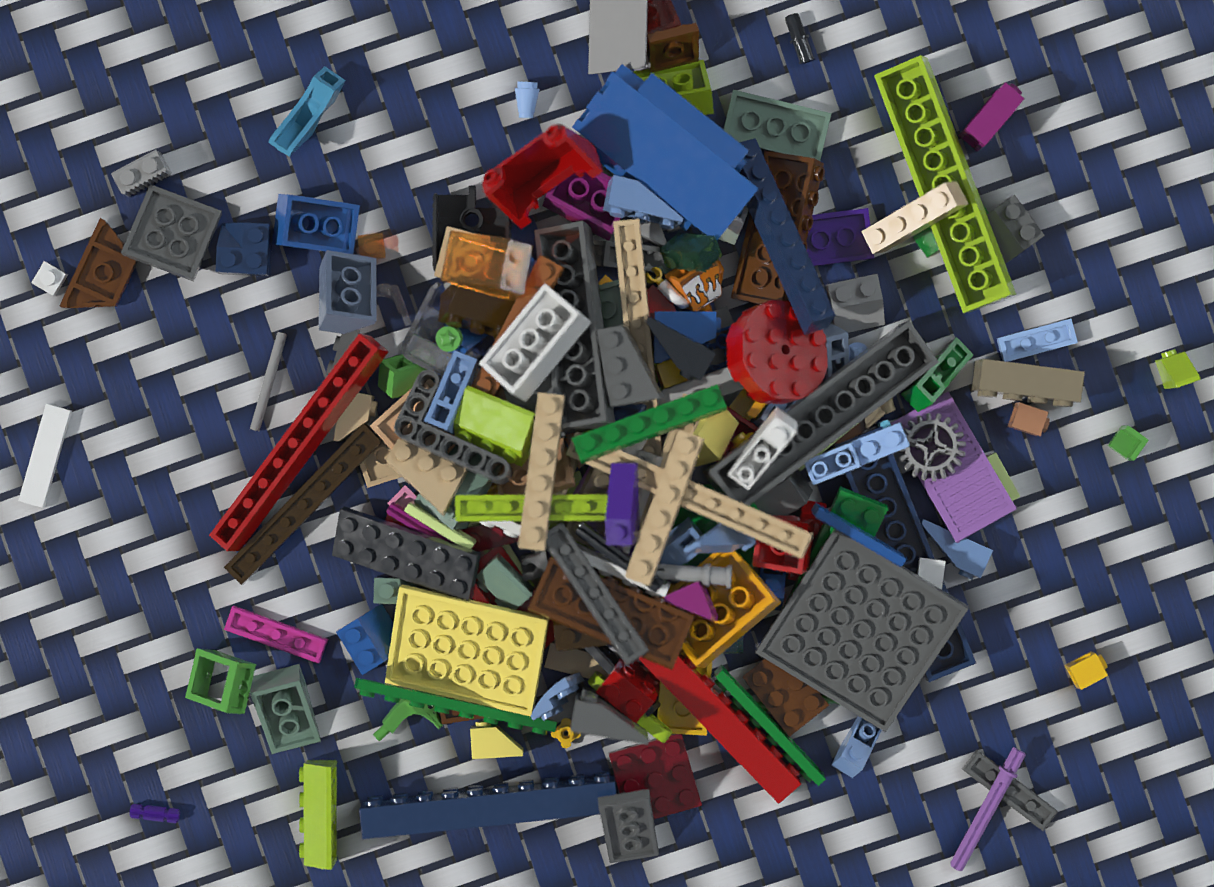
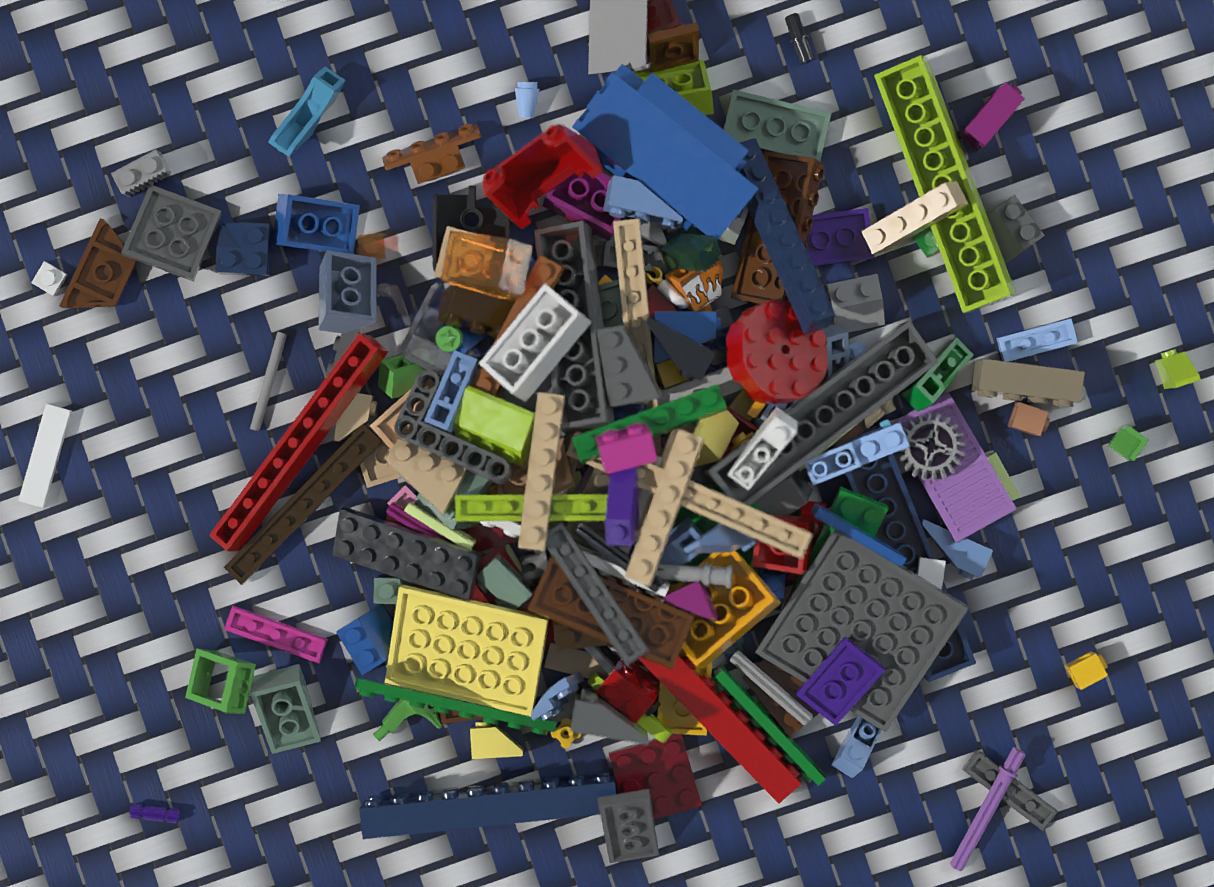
(319, 813): lime slope -> none
(434, 156): none -> dark orange bracket
(626, 448): none -> dark pink brick
(771, 688): none -> light grey axle
(840, 680): none -> dark purple plate

